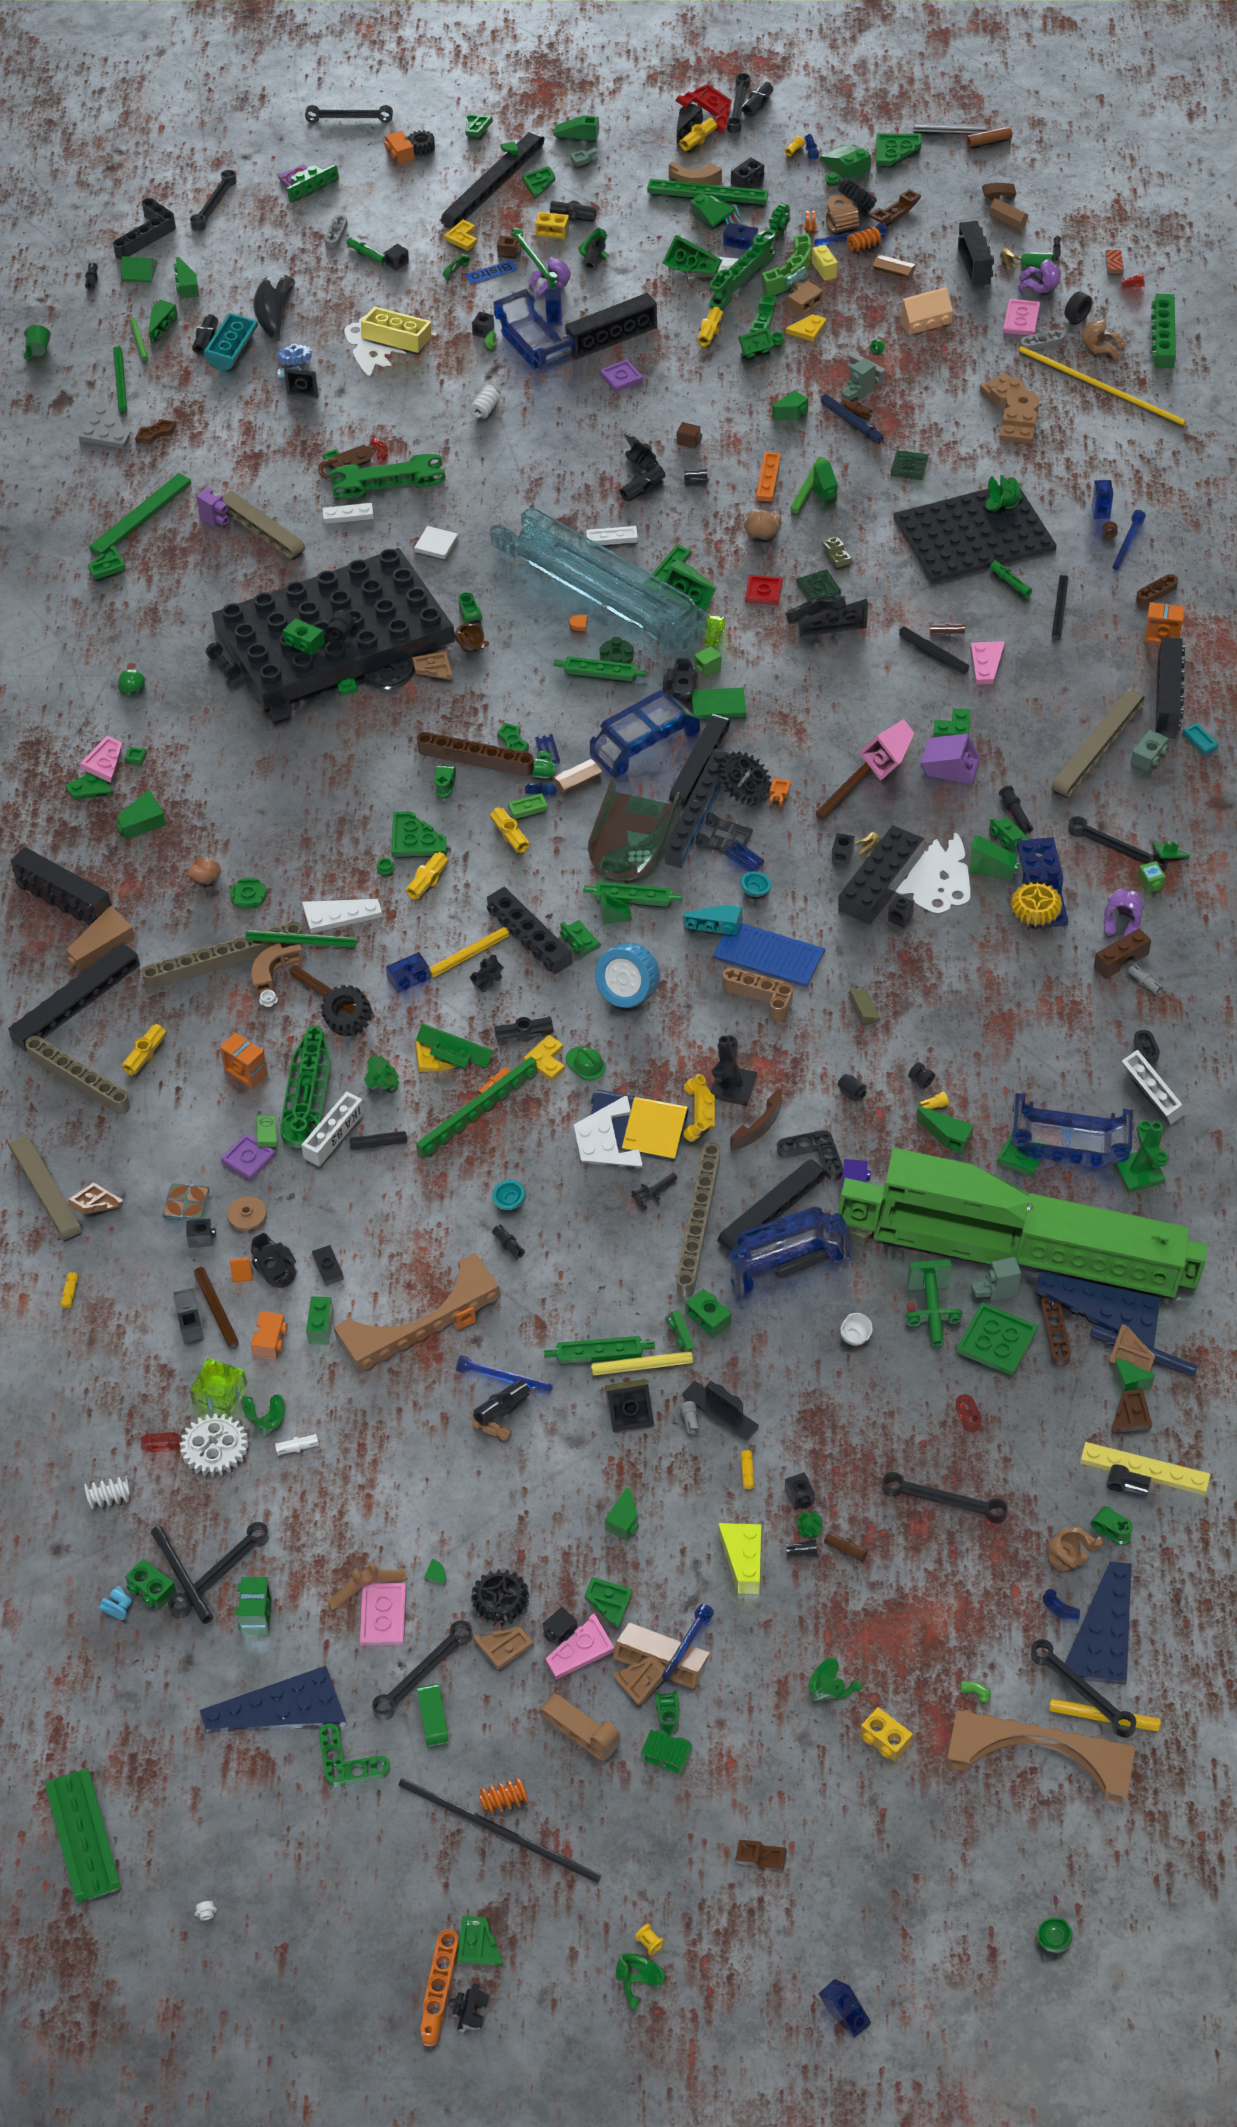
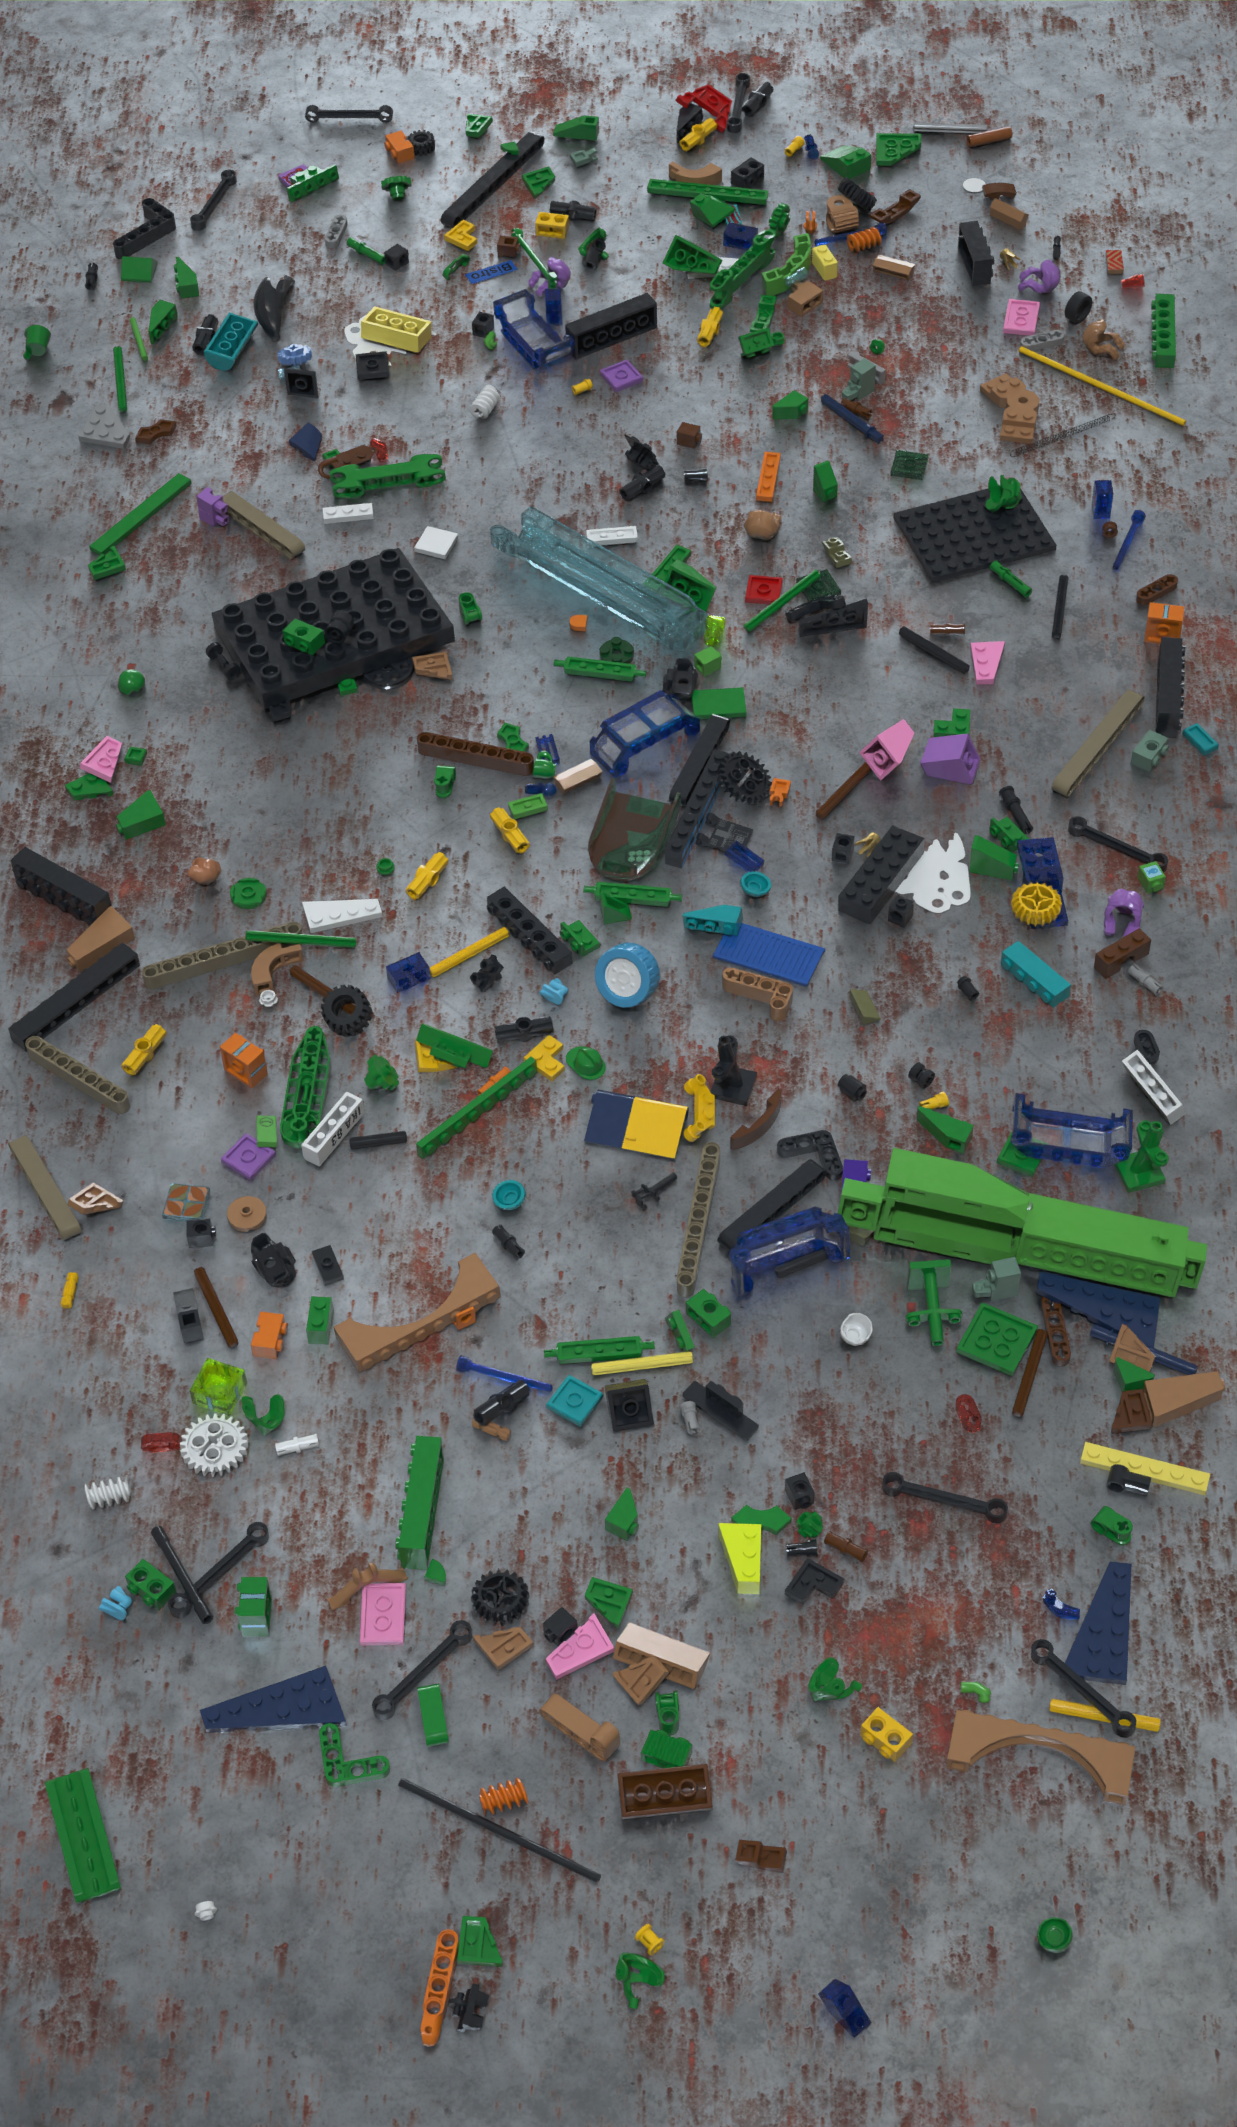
(241, 1269): orange slope -> none
(307, 441): none -> dark blue slope
(372, 365): none -> black plate
(396, 186): none -> green plant
(415, 837): green plate -> none
(420, 1503): none -> green brick
(470, 637): reddish brown hat -> none
(554, 991): none -> medium azure piece
(574, 1400): none -> teal plate
(581, 387): none -> yellow pin
(598, 1141): white wing -> none
(664, 1791): none -> reddish brown brick
(702, 1615): clear blue piece -> none
(747, 1469): yellow axle -> none
(771, 1520): none -> green tile
(782, 600): none -> green axle
(805, 489): bright green axle -> none
(808, 327): yellow wing -> none
(812, 1577): none -> black plate
(832, 179): green plate -> none
(926, 311): light nougat slope -> none
(965, 984): none -> black pin
(973, 184): none -> white sticker
(1029, 1373): none -> reddish brown axle
(1035, 259): green plant -> none
(1035, 974): none -> teal brick
(1062, 435): none -> black piece
(1064, 1549): medium nougat hair -> none
(1169, 850): green piece -> none
(1181, 1395): none -> medium nougat slope

